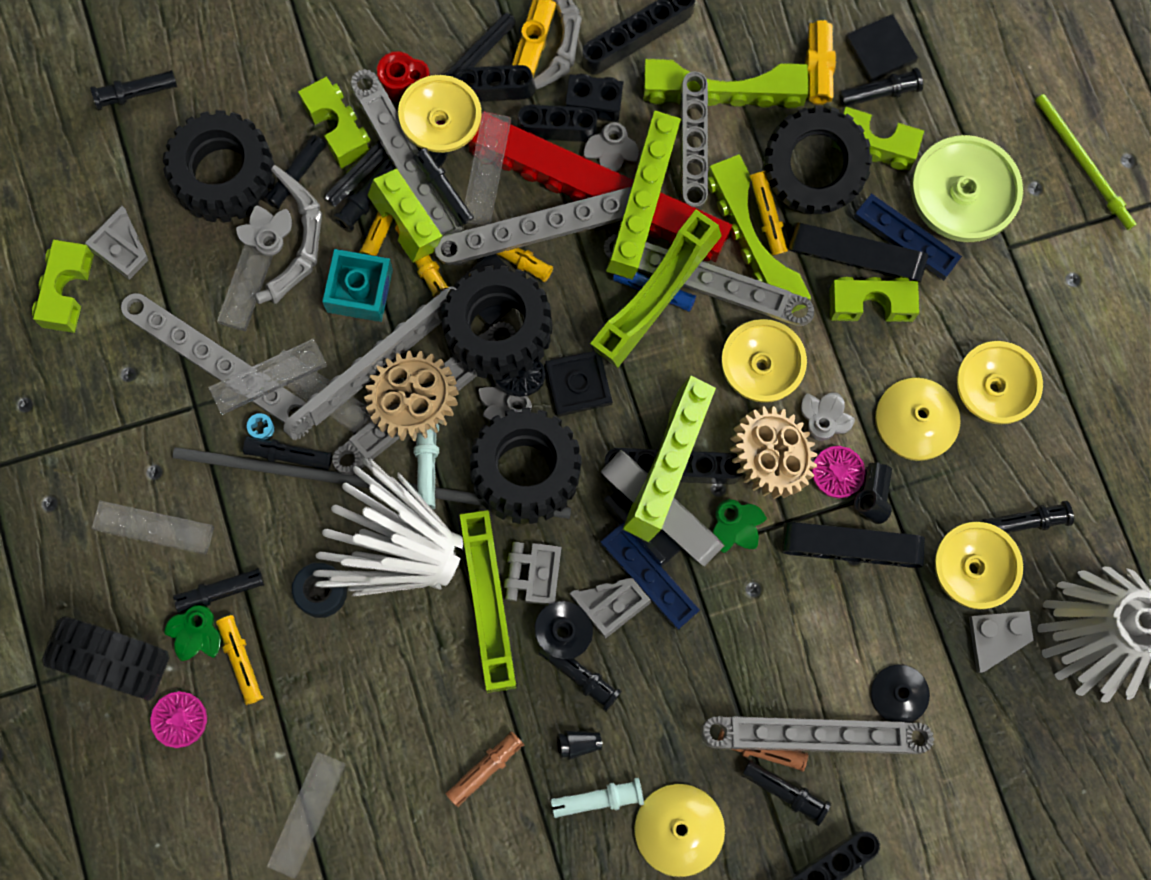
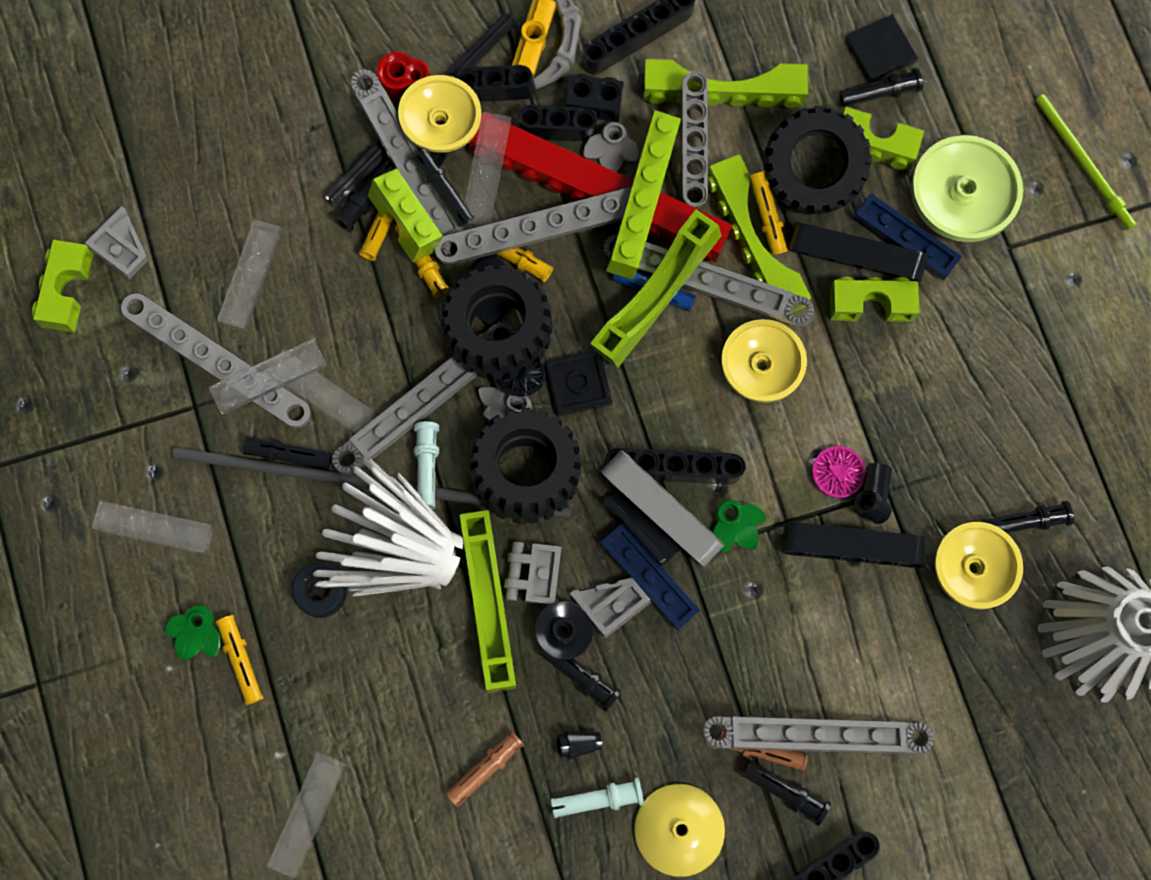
(105, 658): black tyre -> none
(120, 92): black pin -> none
(178, 719): dark pink wheel -> none
(208, 135): black tyre -> none
(208, 593): black pin -> none
(253, 423): medium azure bush -> none
(264, 228): light grey plate -> none
(296, 170): black pin -> none
(308, 251): light grey animal -> none
(324, 103): lime arch -> none
(357, 285): teal brick -> none
(358, 375): light grey plate -> none
(417, 373): tan gear -> none
(662, 481): lime arch -> none
(780, 449): tan gear -> none
(820, 62): yellow piece -> none
(828, 412): light grey plate -> none
(886, 698): black dish -> none
(906, 431): light yellow dish -> none
(998, 637): light grey wing -> none
(1011, 371): light yellow dish -> none

